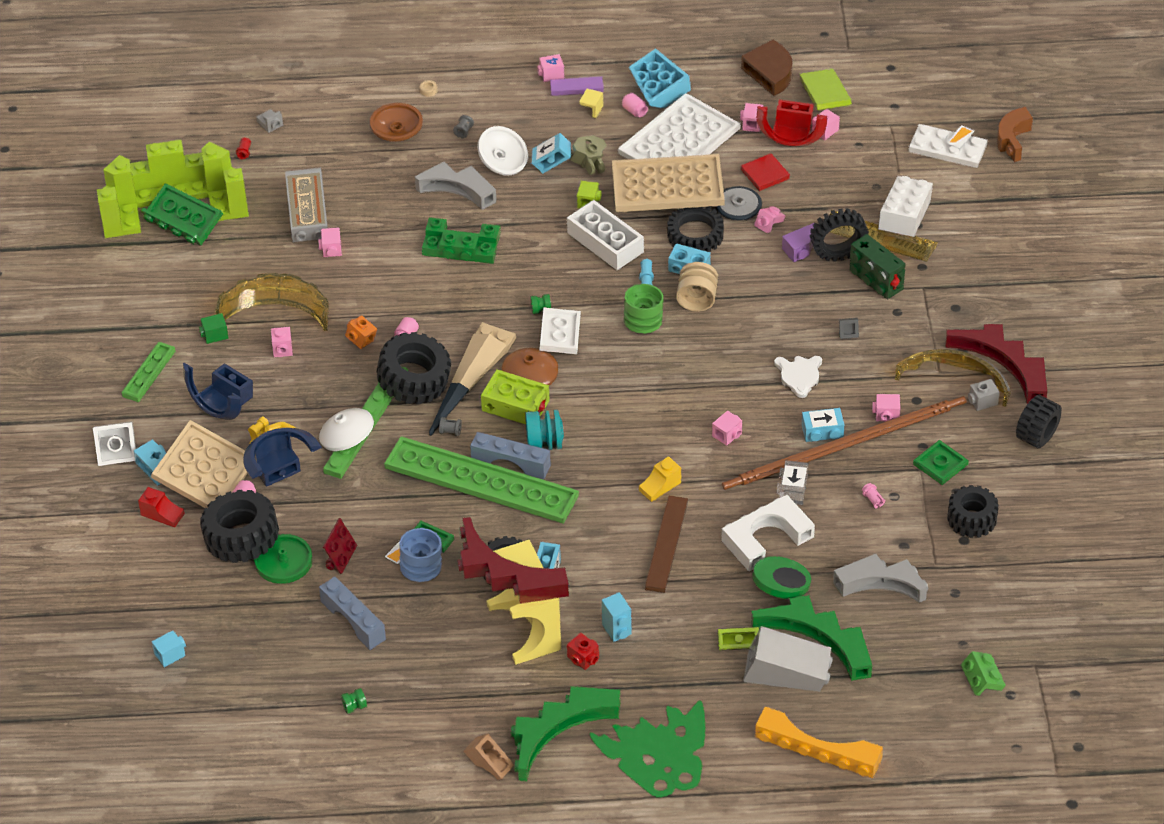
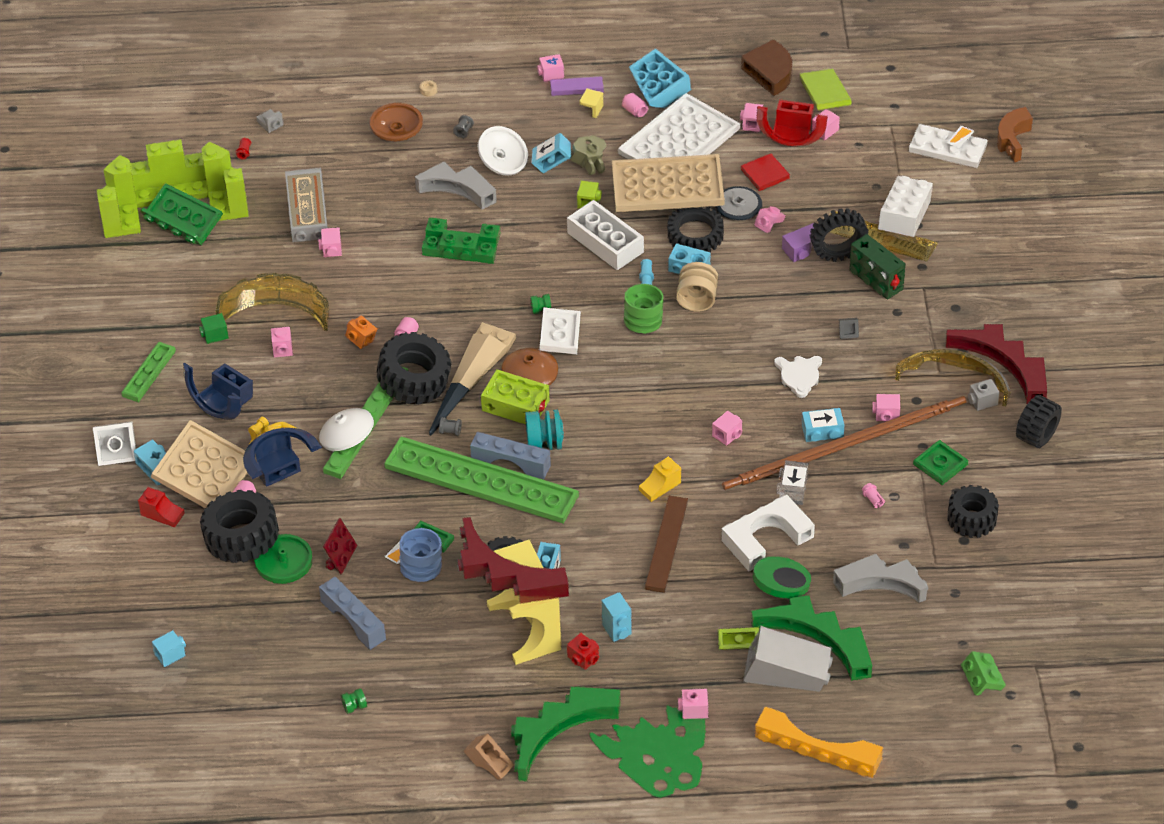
(693, 704): none -> bright pink brick

